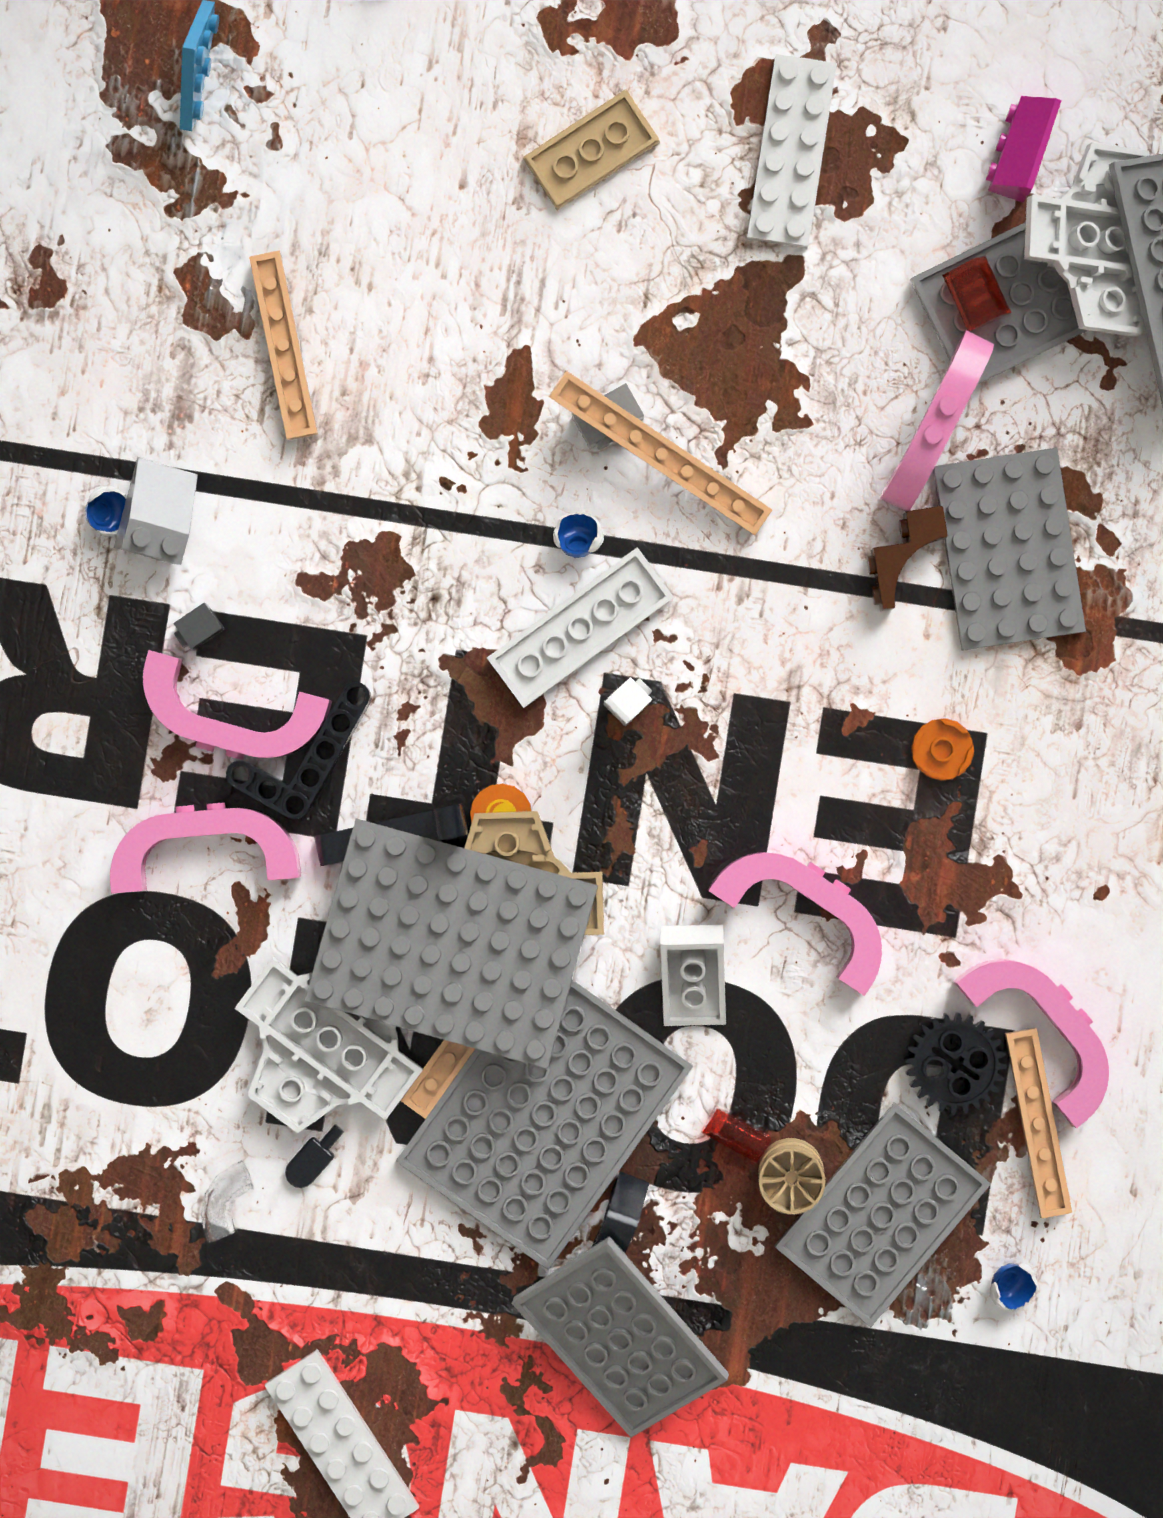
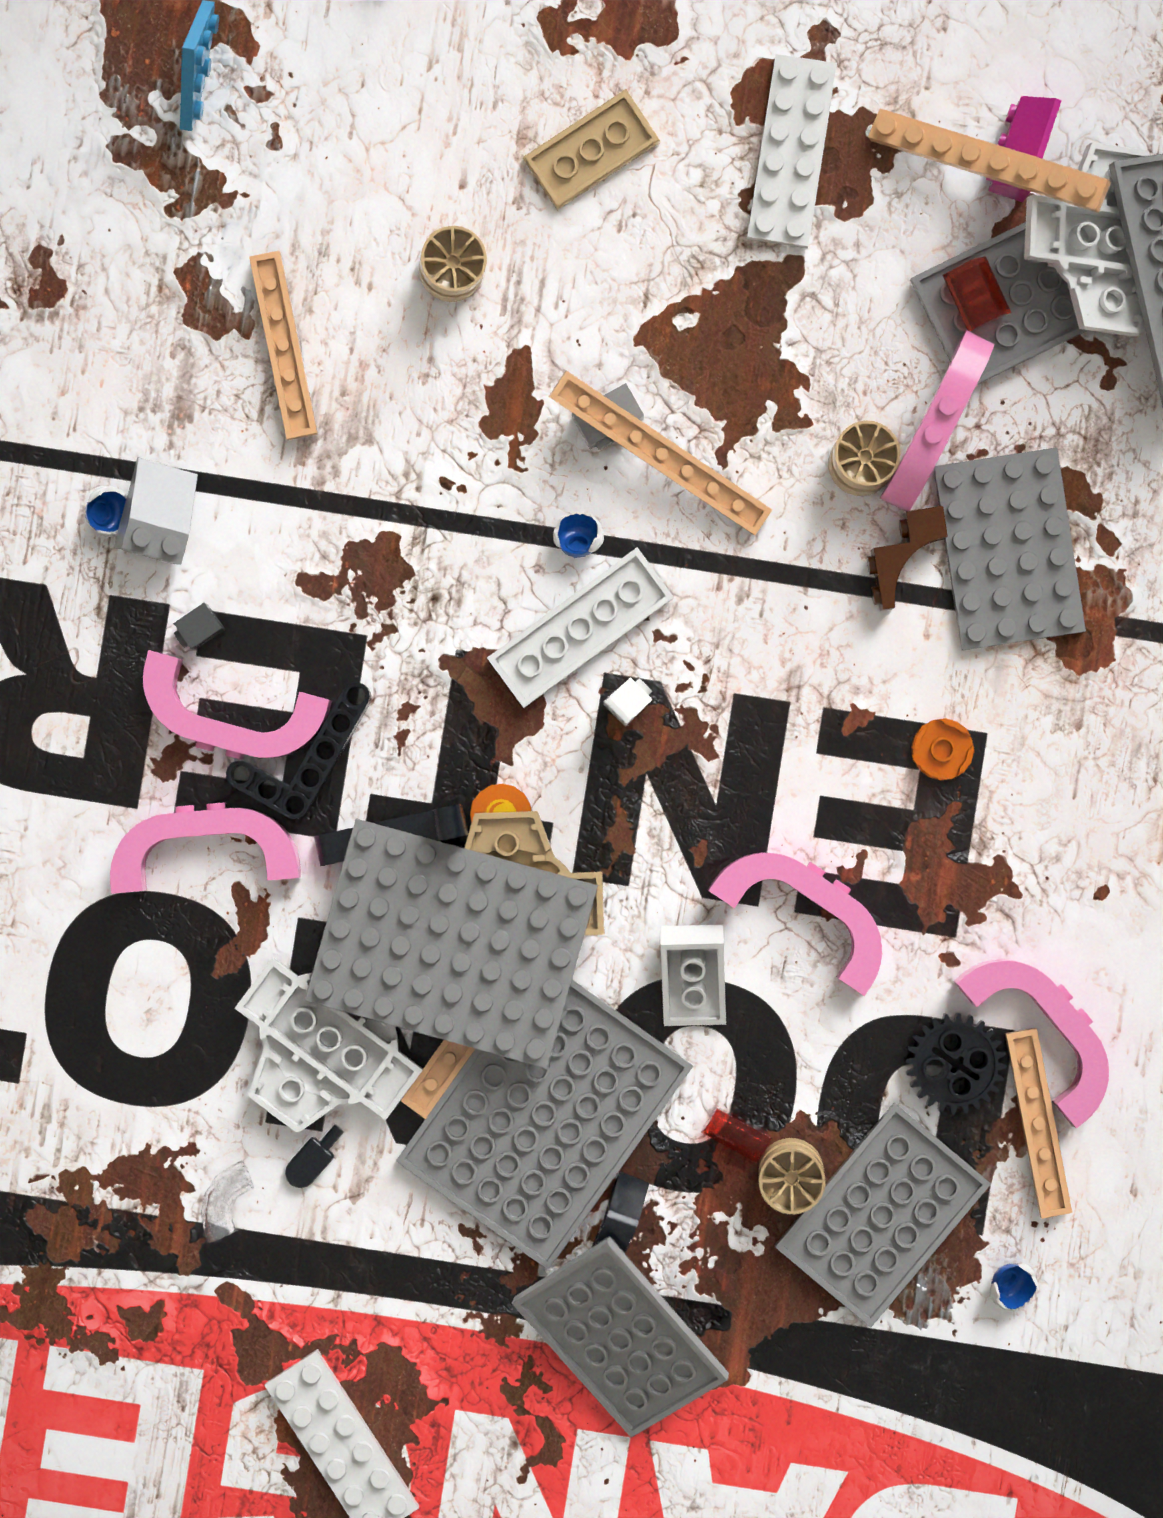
(452, 263): none -> tan wheel
(864, 458): none -> tan wheel
(989, 160): none -> light nougat plate

